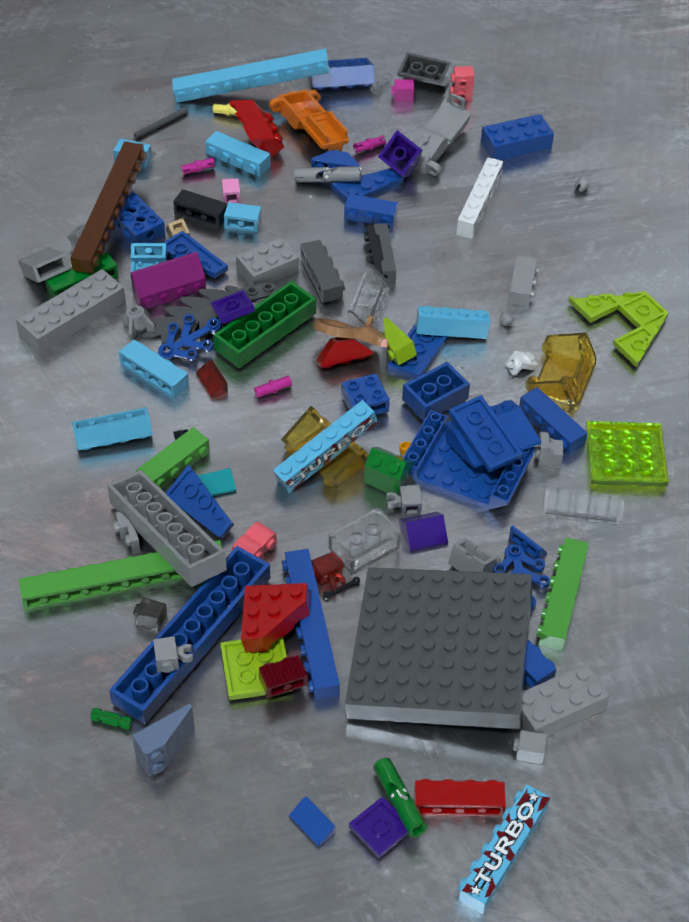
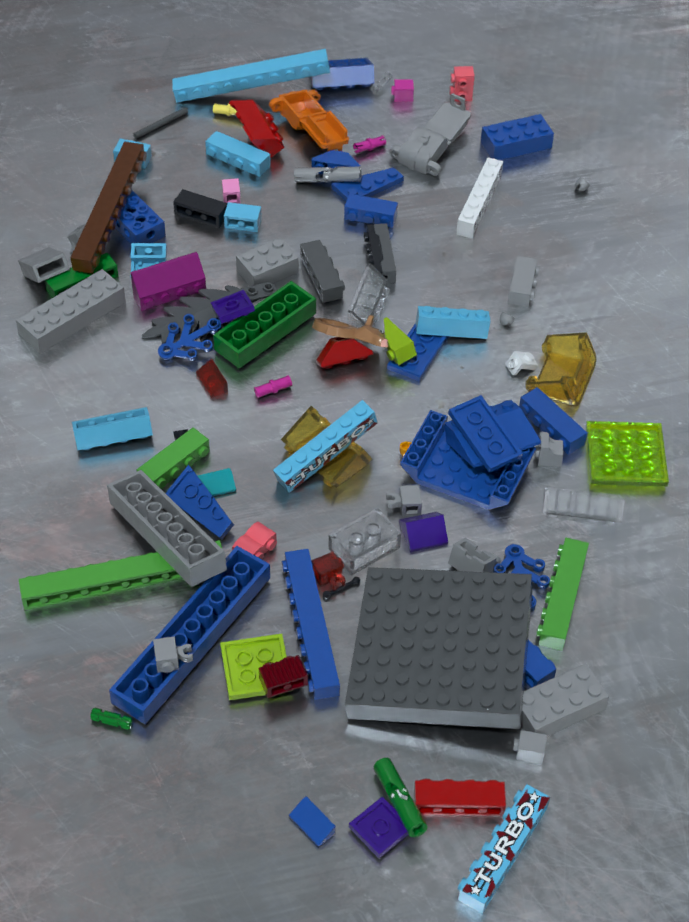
(127, 532): light grey slope -> none
(138, 321): light grey brick -> none
(150, 613): clear smoke brick -> none
(154, 368): medium azure brick -> none
(162, 740): sand blue slope -> none
(176, 227): tan slope -> none
(183, 244): blue wing -> none
(197, 166): dark pink pin -> none
(271, 613): red brick -> none
(366, 389): blue brick -> none
(386, 470): green slope -> none
(401, 154): dark purple slope -> none
(425, 69): dark grey slope -> none
(436, 390): blue brick -> none
(526, 543): blue slope -> none
(638, 308): lime wing -> none

